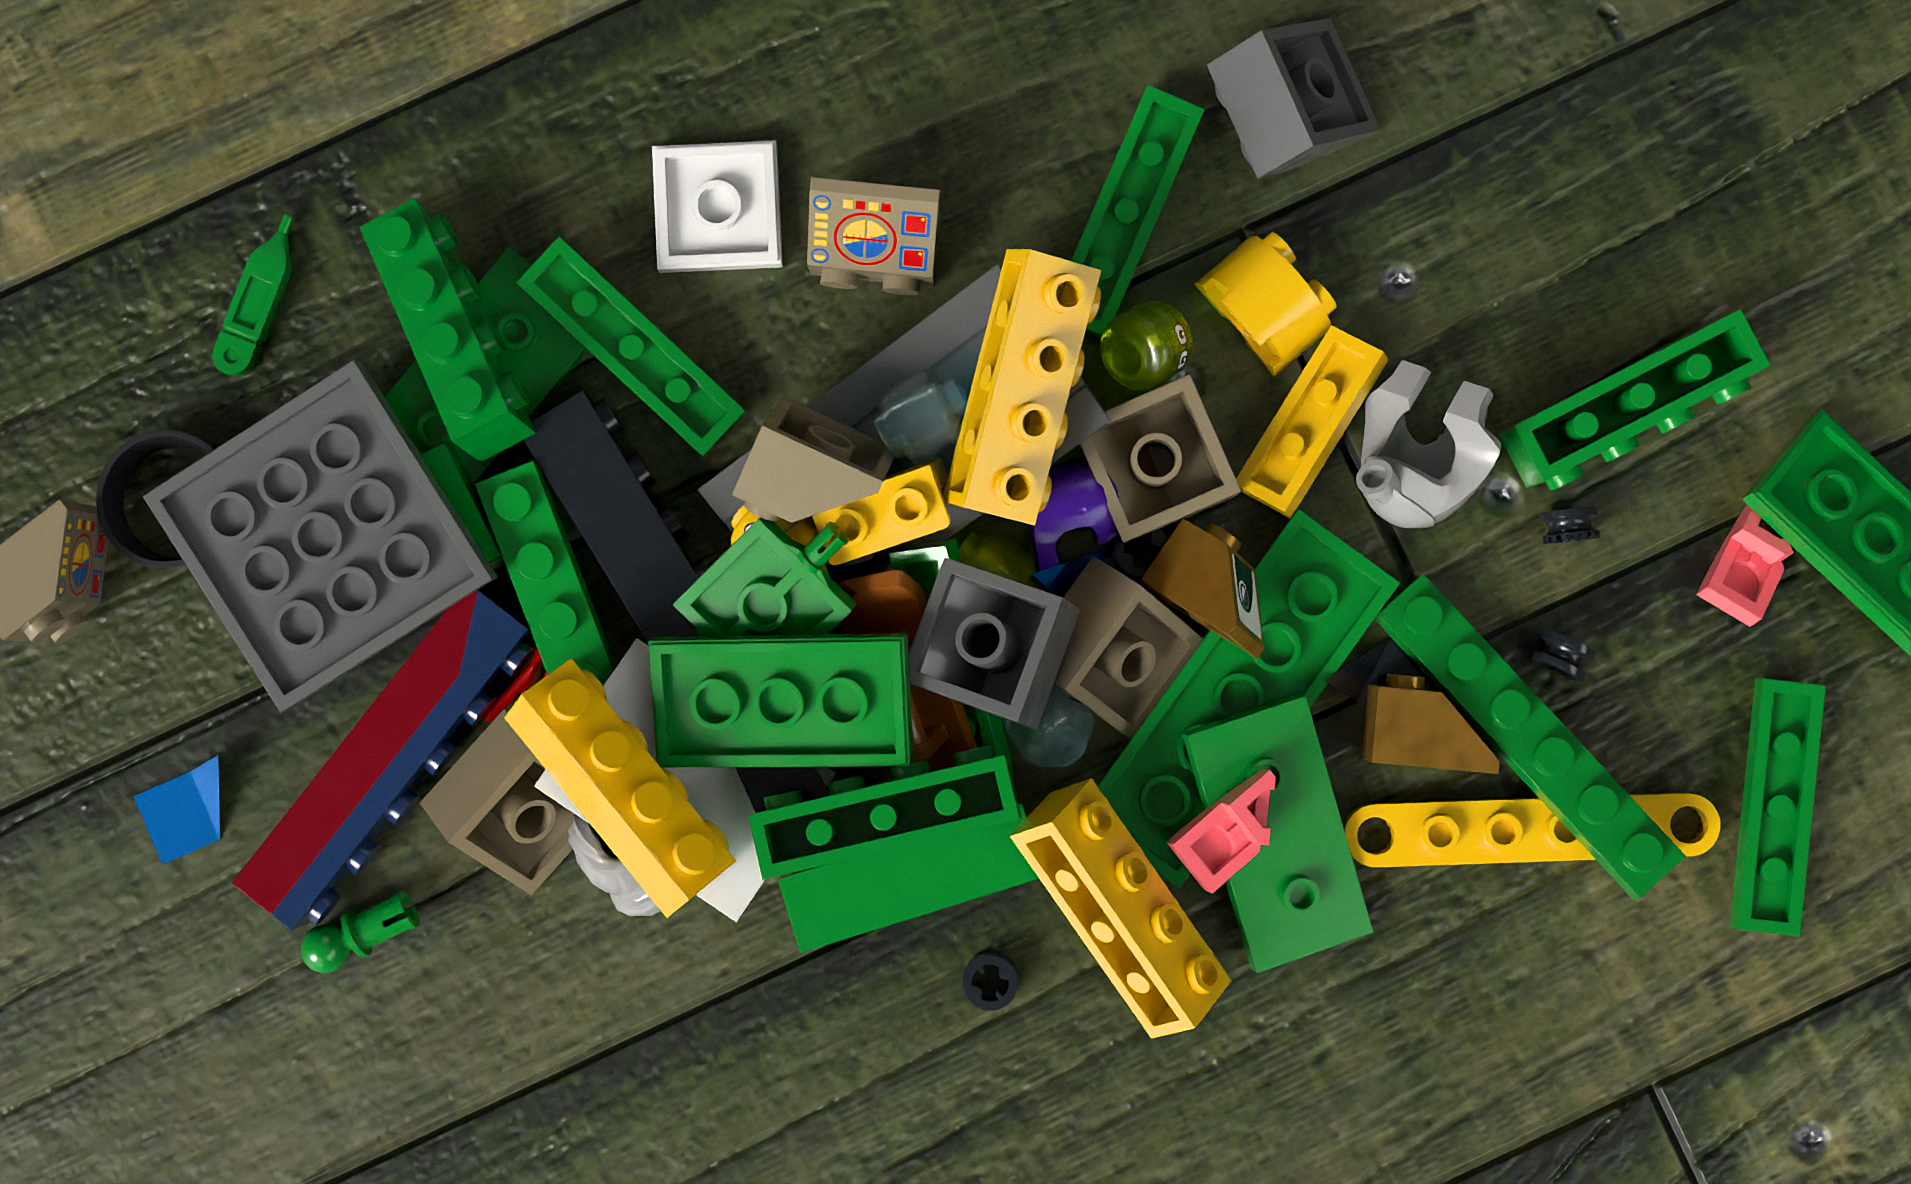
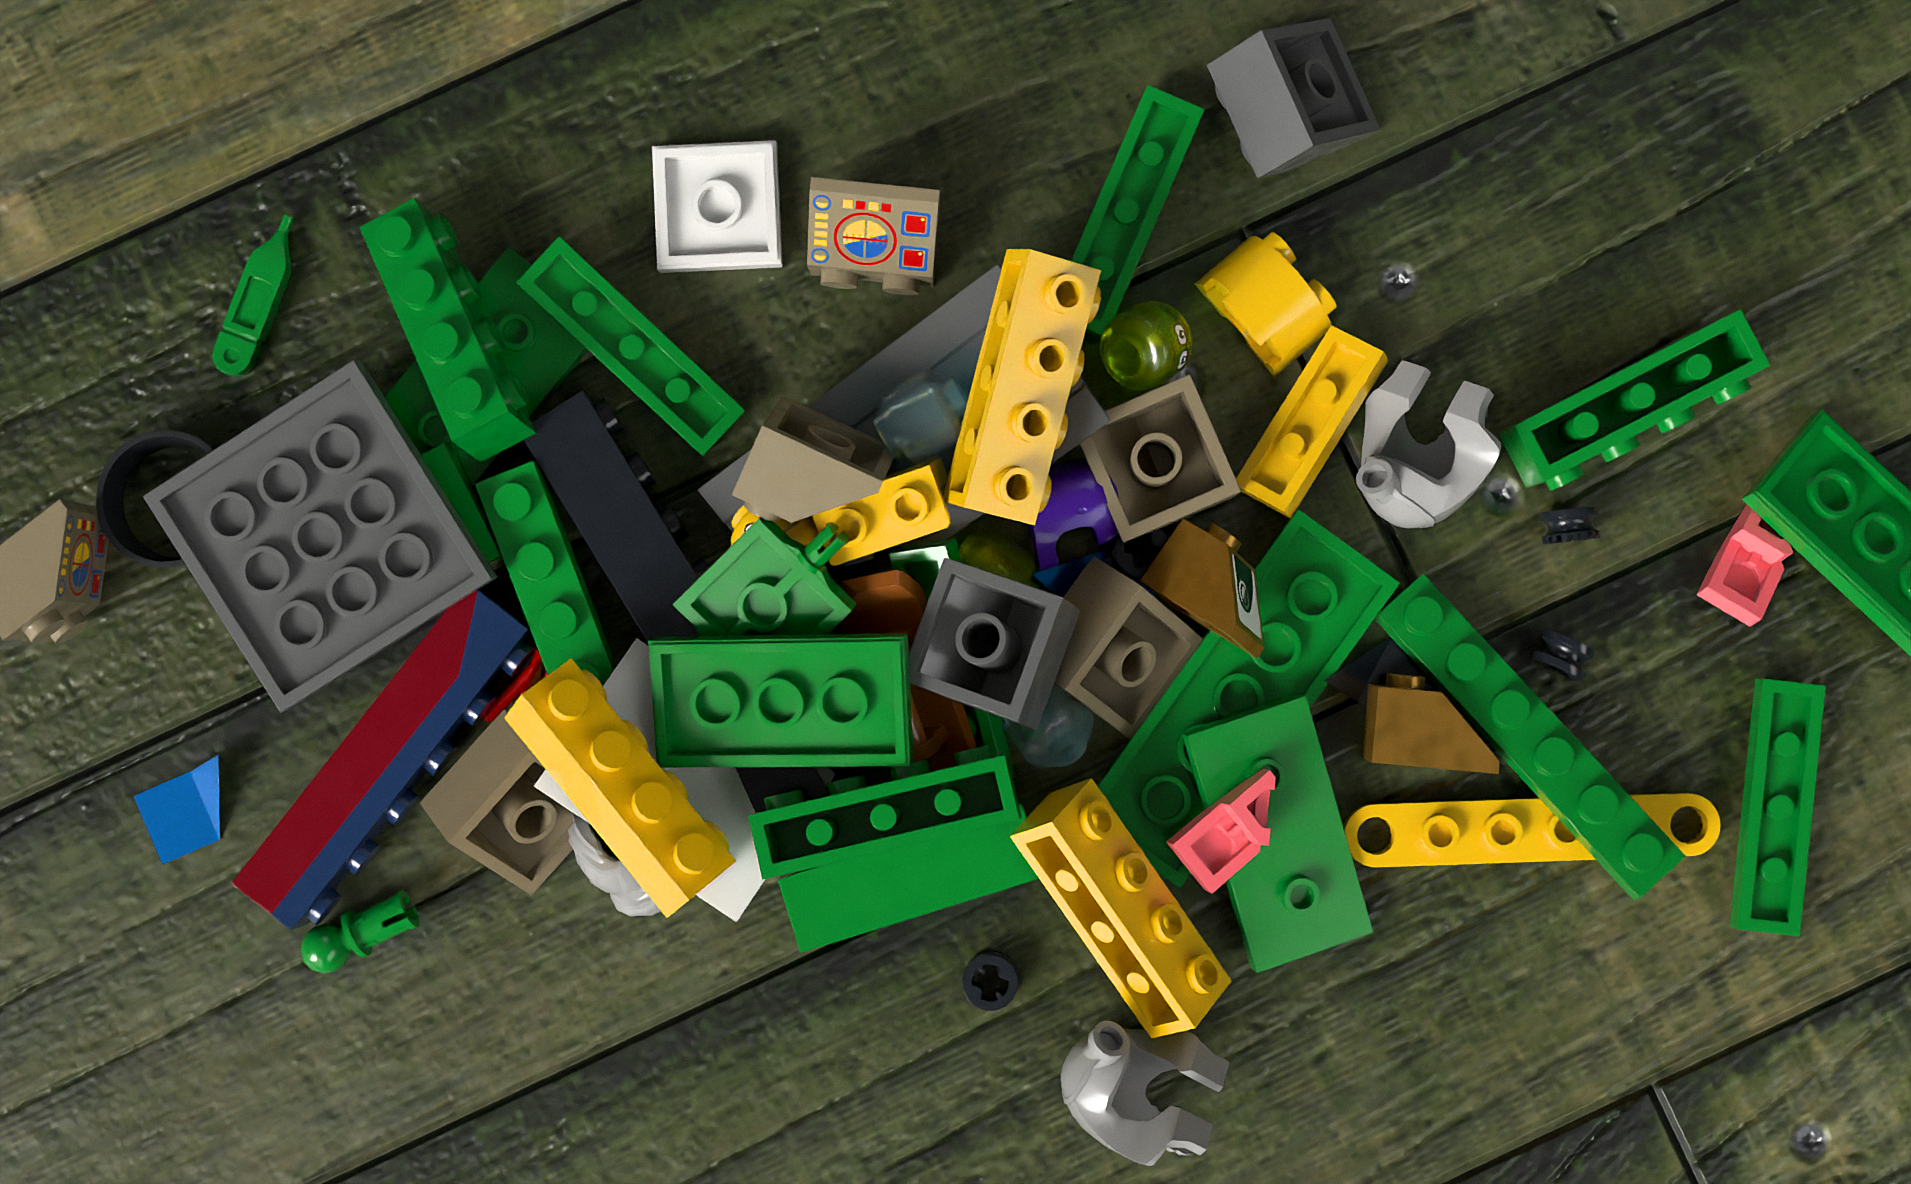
(1107, 1085): none -> light grey piece

